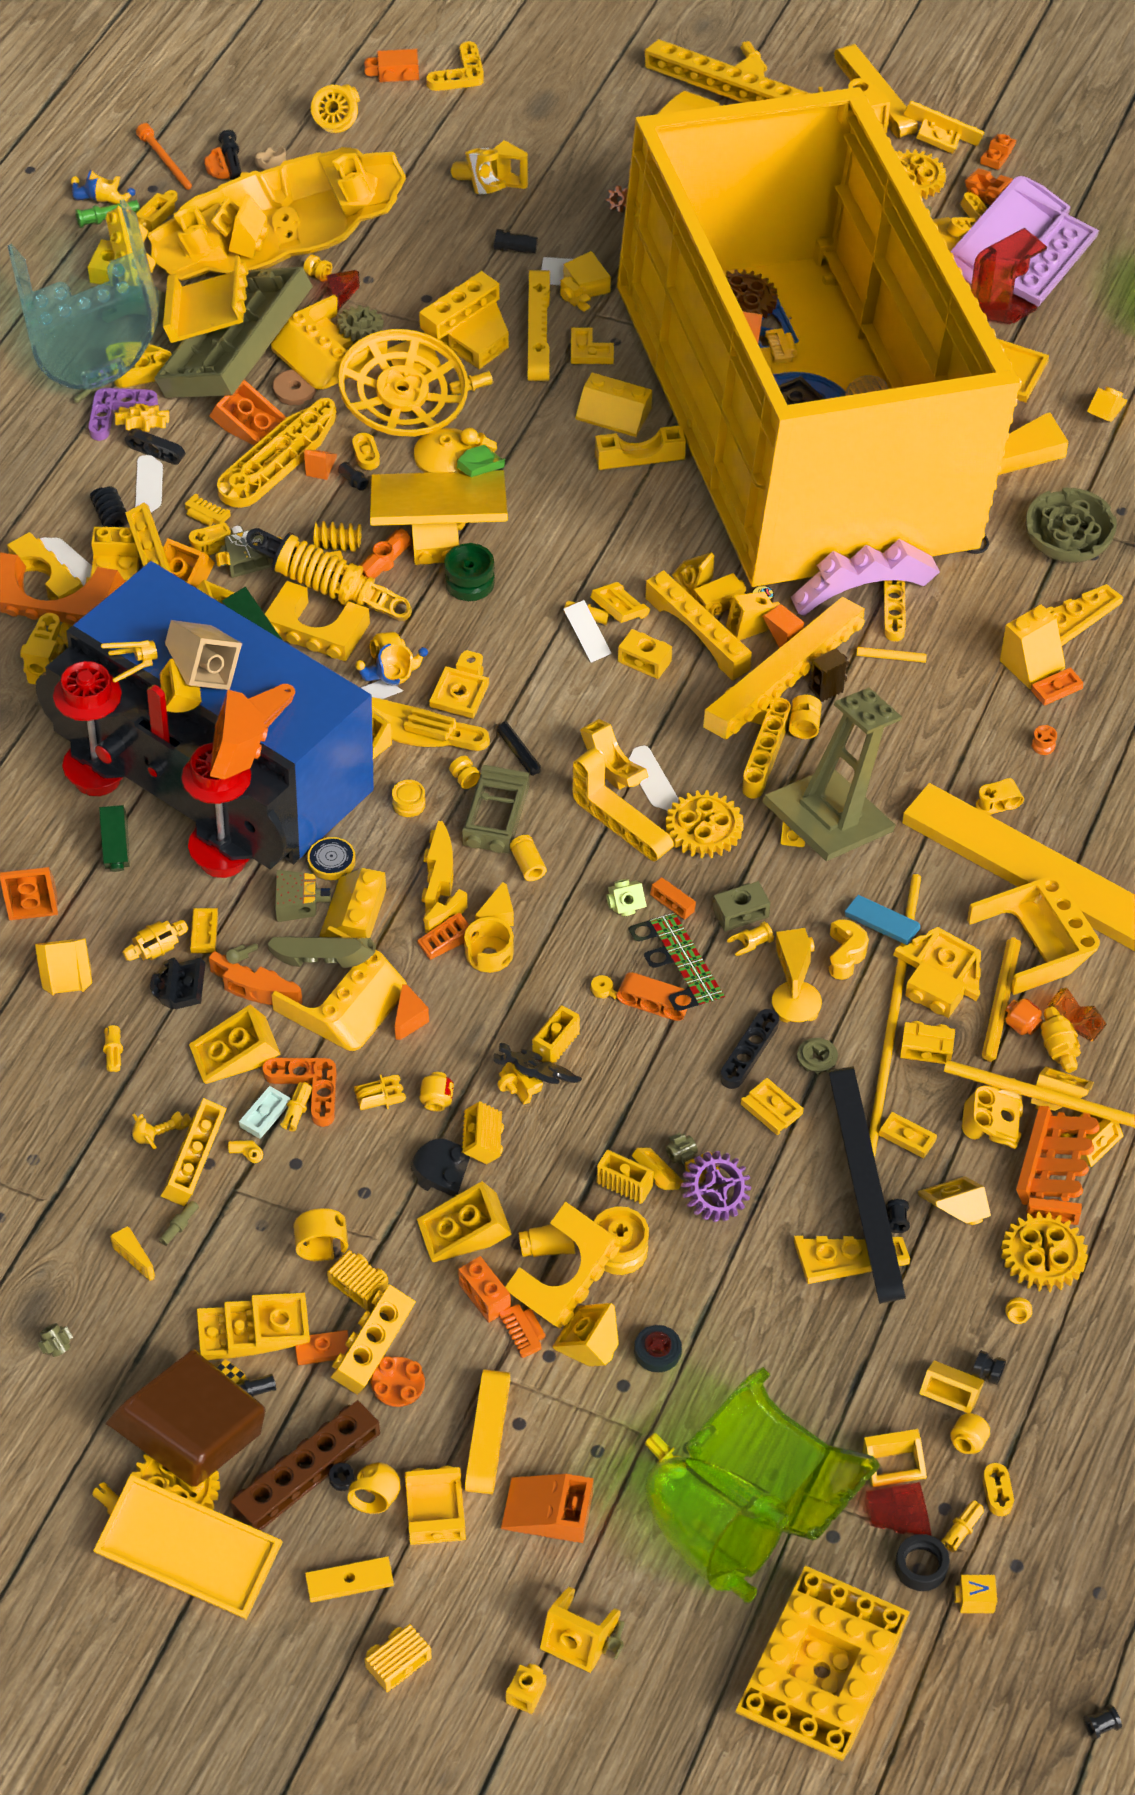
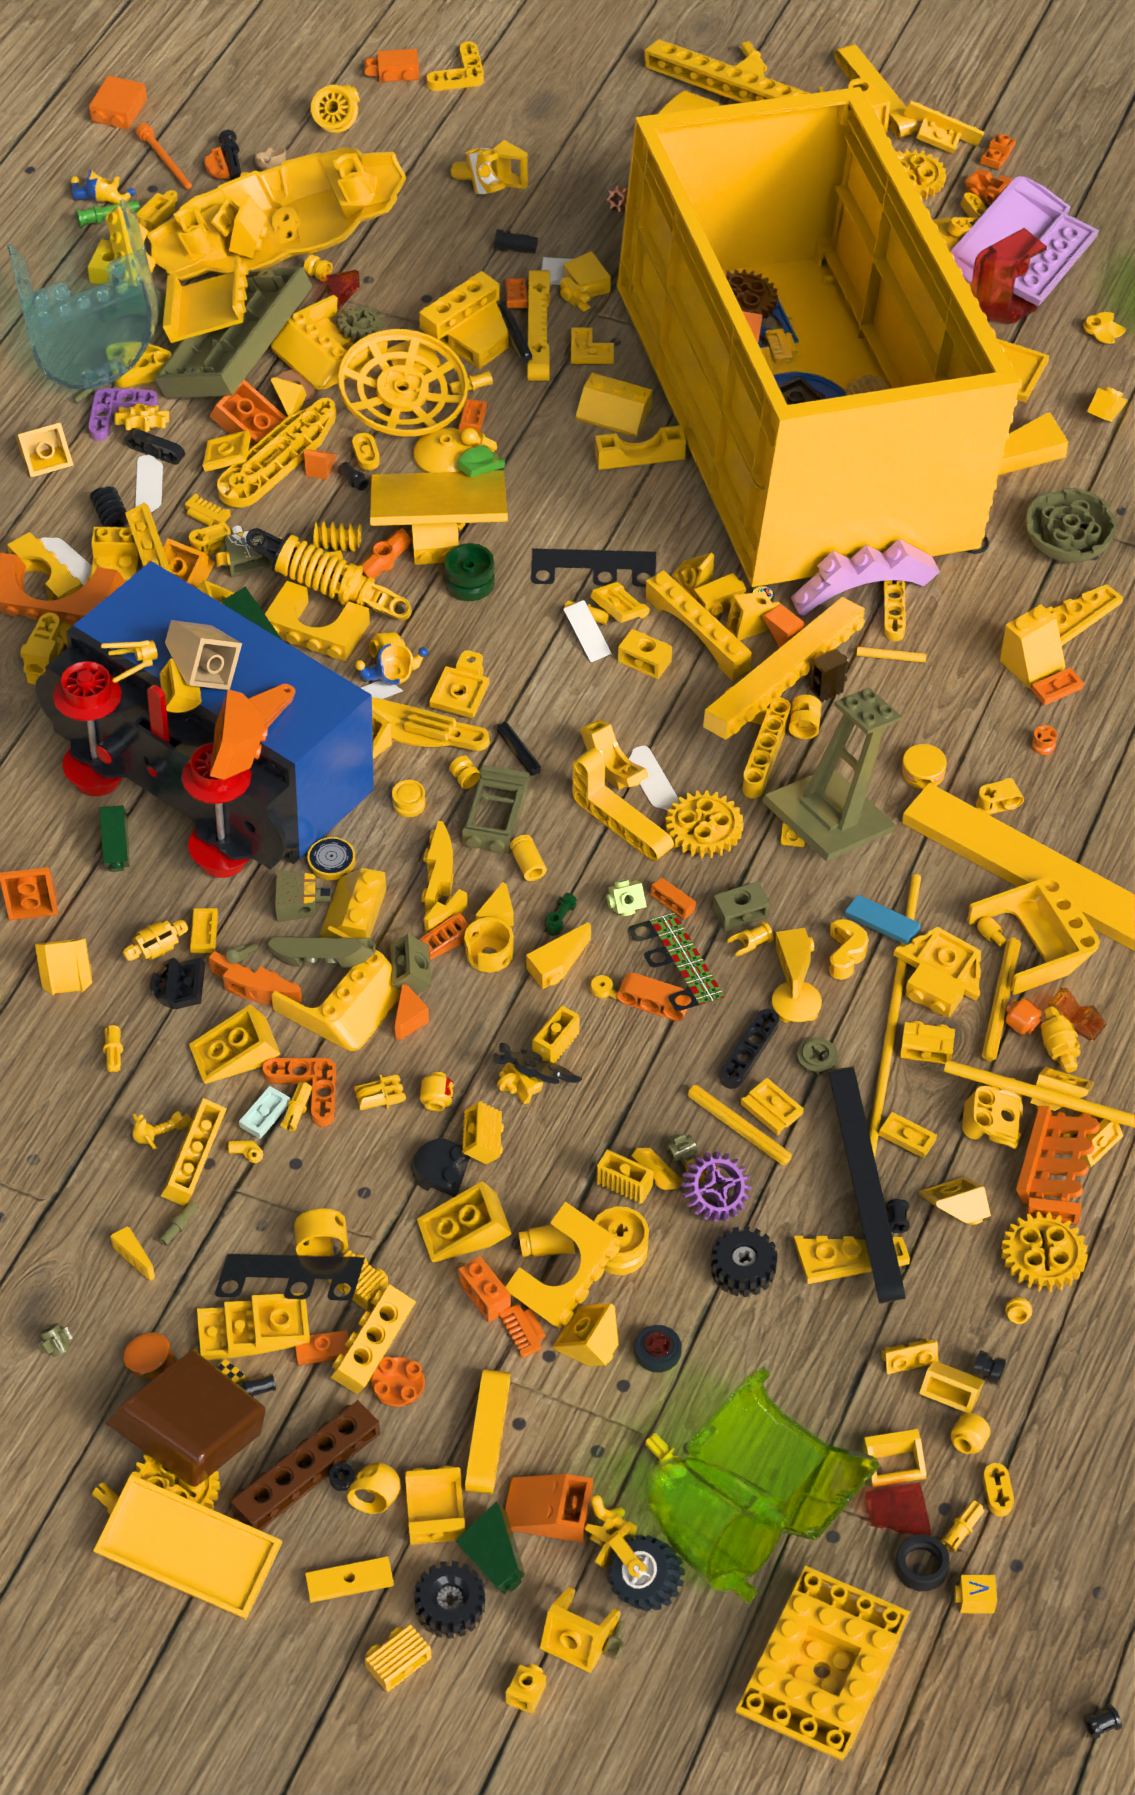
(44, 450): none -> yellow slope
(118, 102): none -> orange brick
(148, 1355): none -> orange piece
(226, 450): none -> yellow tile
(290, 394): none -> yellow slope
(294, 1267): none -> black piece
(410, 964): none -> olive brick
(449, 1582): none -> black bush
(473, 415): none -> orange plate
(494, 1549): none -> dark green slope
(515, 334): none -> black axle
(516, 293): none -> orange plate
(554, 919): none -> dark green bar
(555, 959): none -> yellow slope
(598, 560): none -> black piece
(641, 1567): none -> piece
(740, 1125): none -> yellow axle
(747, 1275): none -> black bush
(914, 1356): none -> yellow hinge
(923, 765): none -> yellow head
(991, 930): none -> yellow cylinder
(1103, 327): none -> yellow plate

